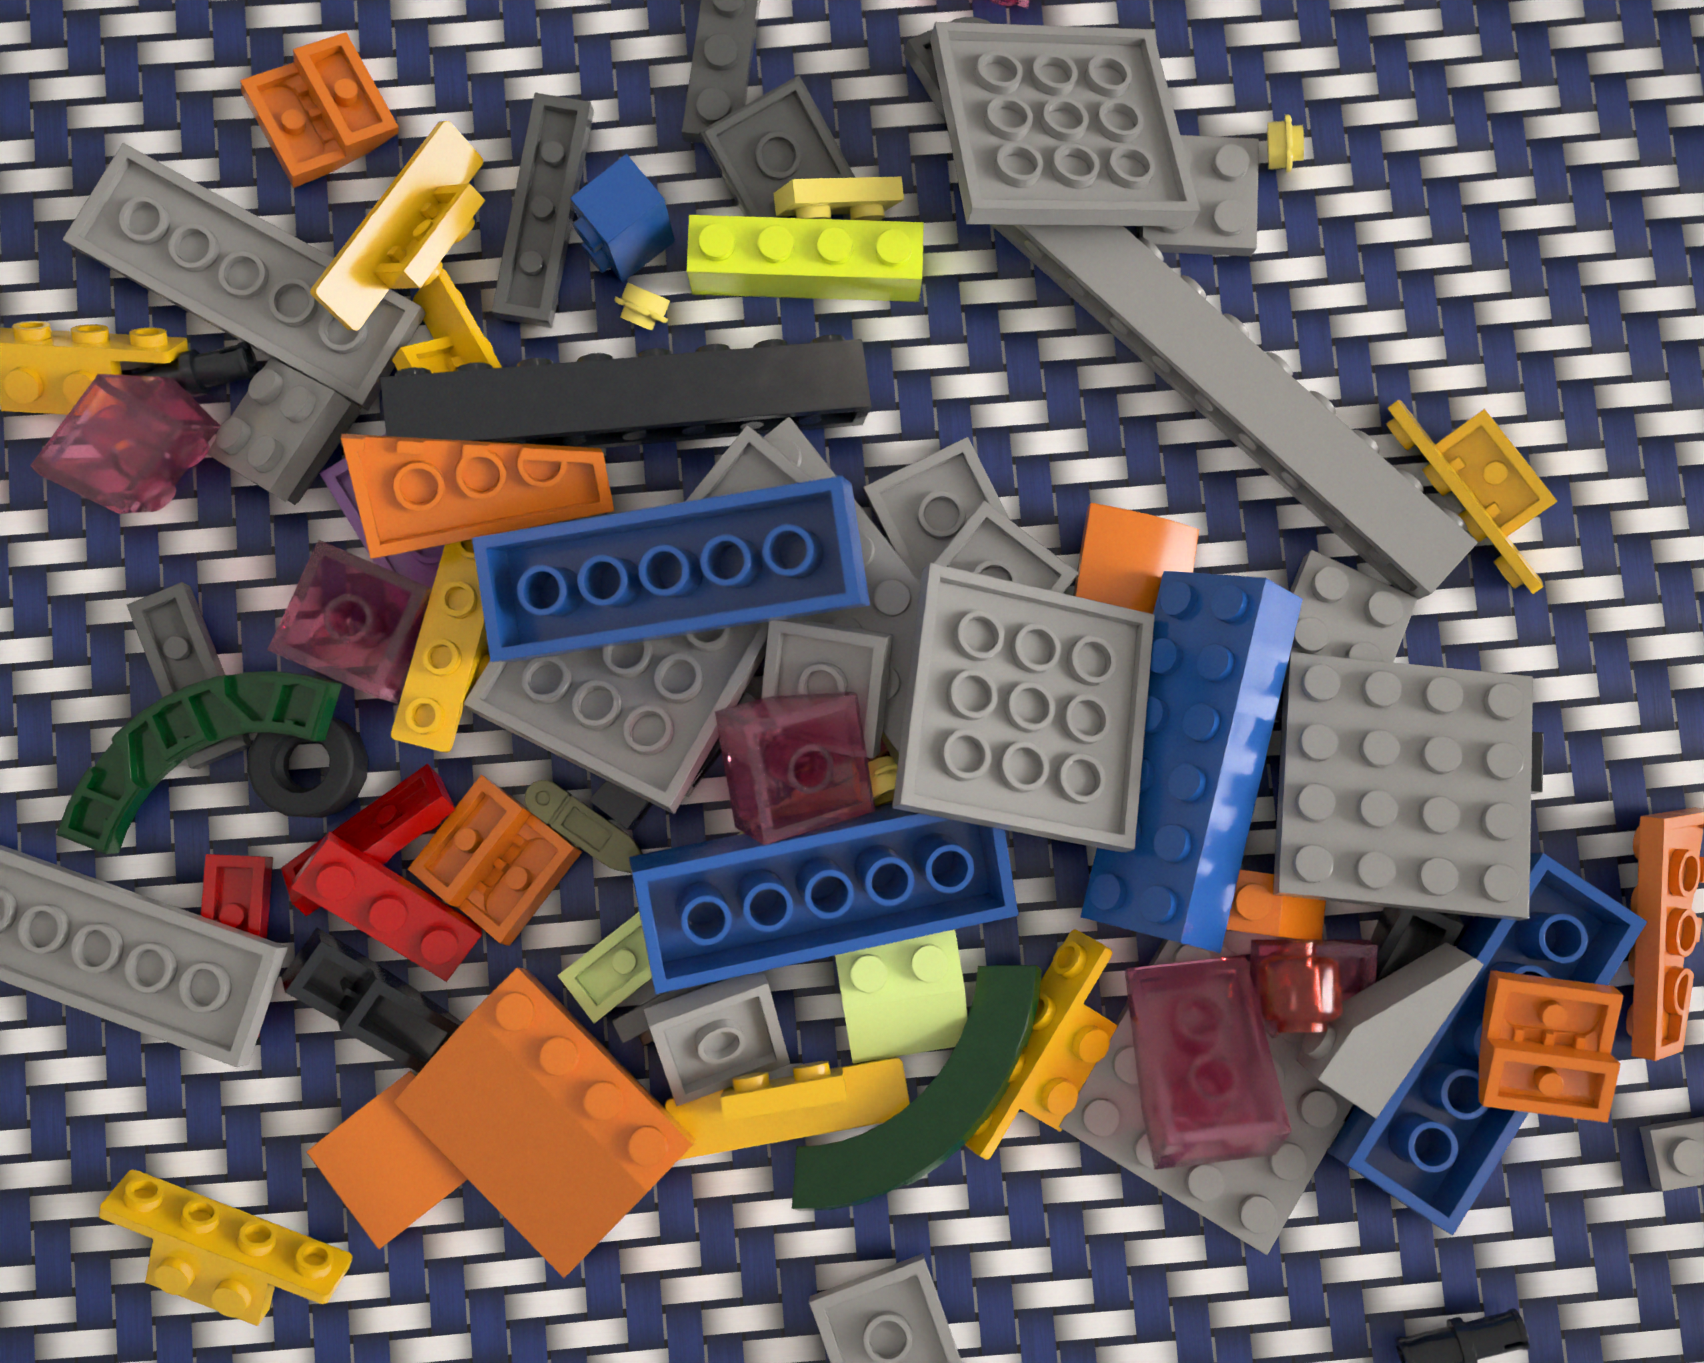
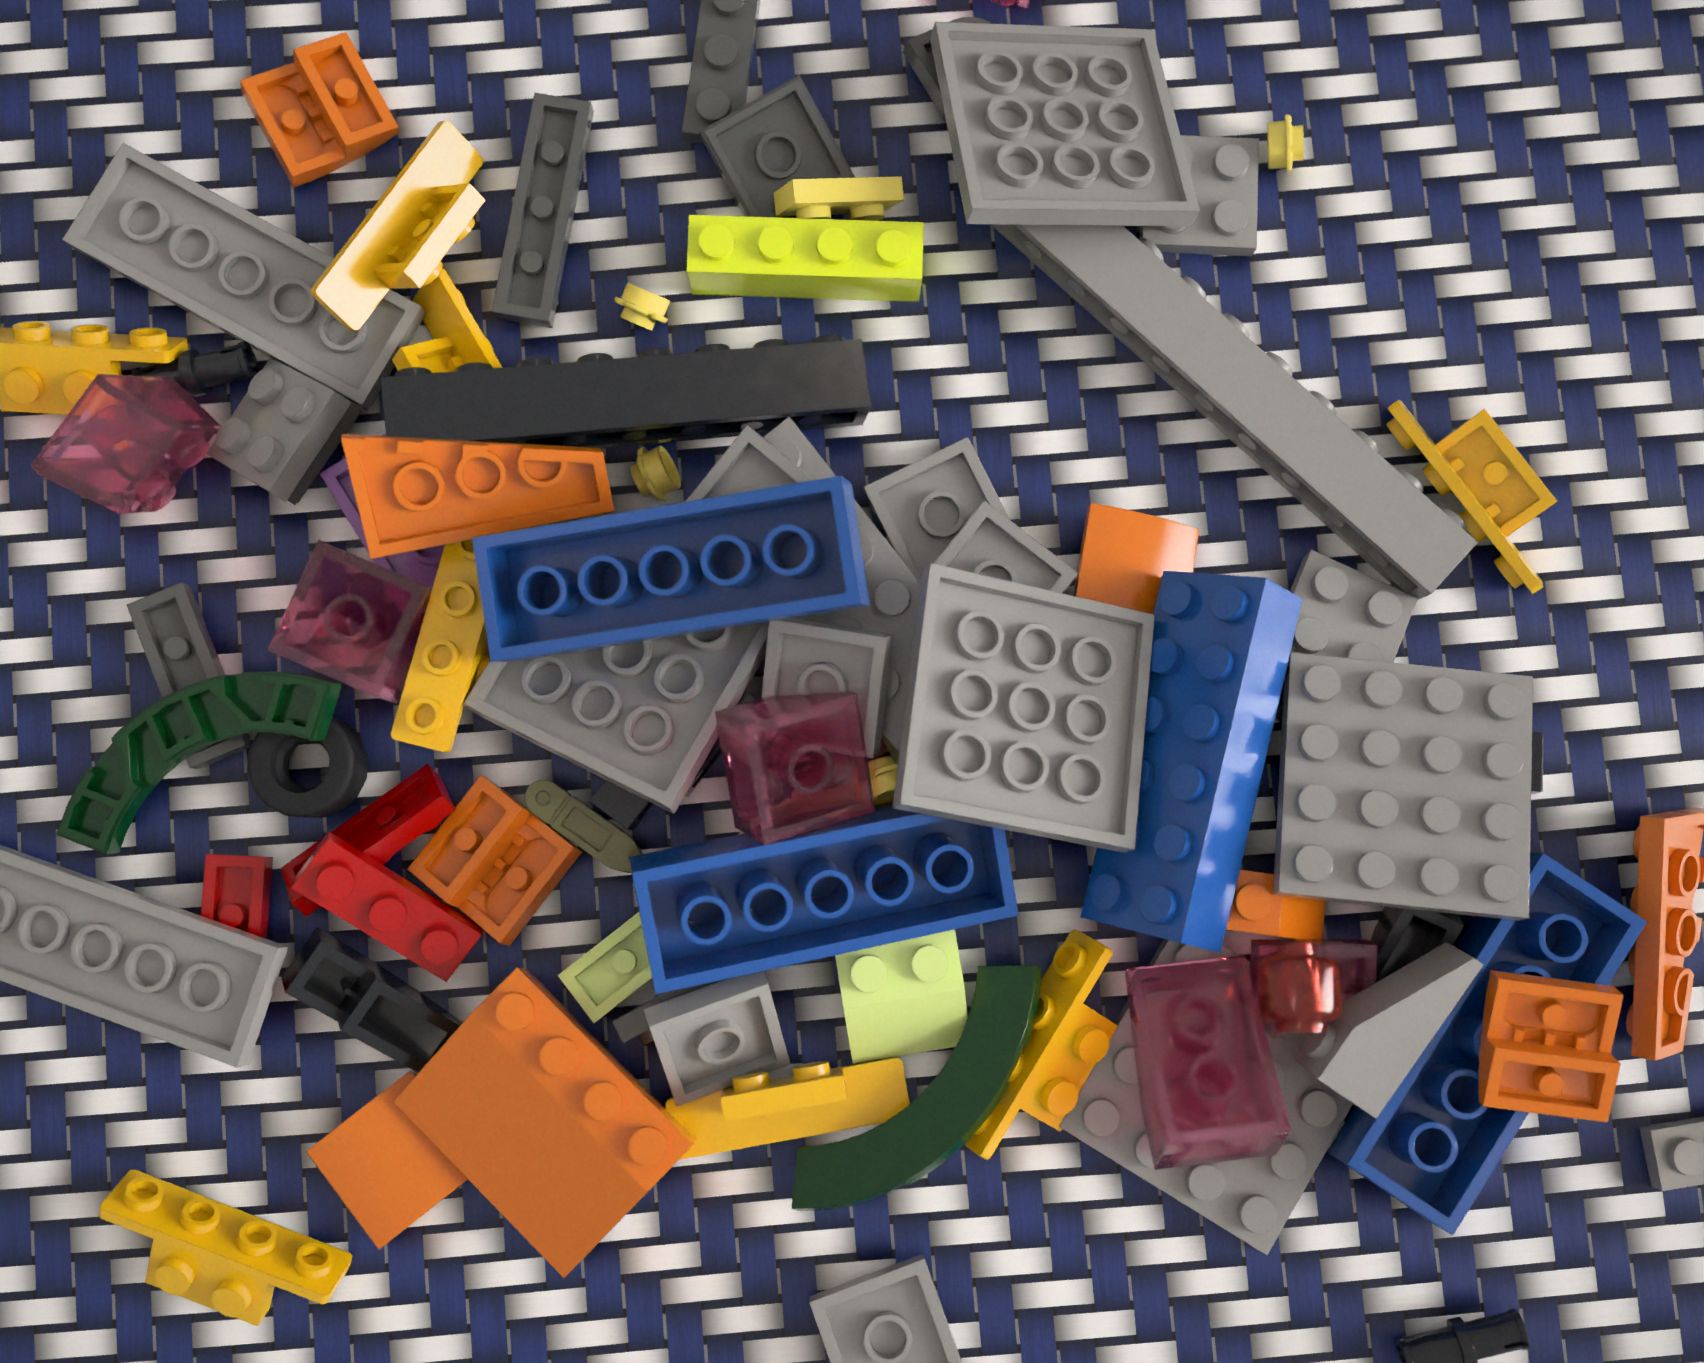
(622, 219): blue brick -> none
(655, 473): none -> light yellow plate

